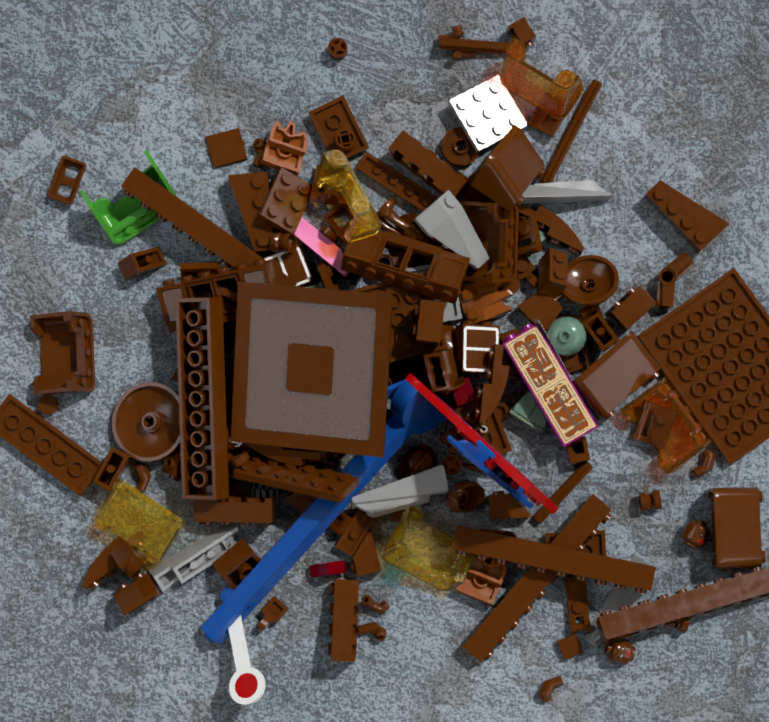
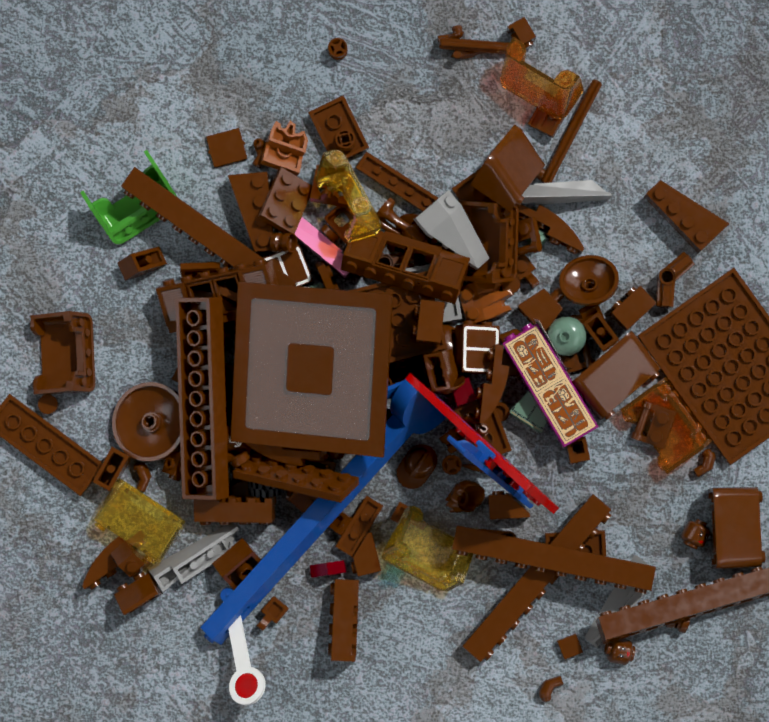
(60, 179): reddish brown piece -> none
(373, 605): reddish brown arm -> none
(374, 629): reddish brown arm -> none
(402, 493): light grey wedge -> none
(427, 166): reddish brown wedge -> none
(451, 151): reddish brown plate -> none
(483, 580): dark orange plate -> none
(486, 113): plate -> none
(553, 273): reddish brown brick -> none
(564, 490): reddish brown axle -> none
(577, 604): reddish brown plate -> none
(645, 500): reddish brown wheel -> none

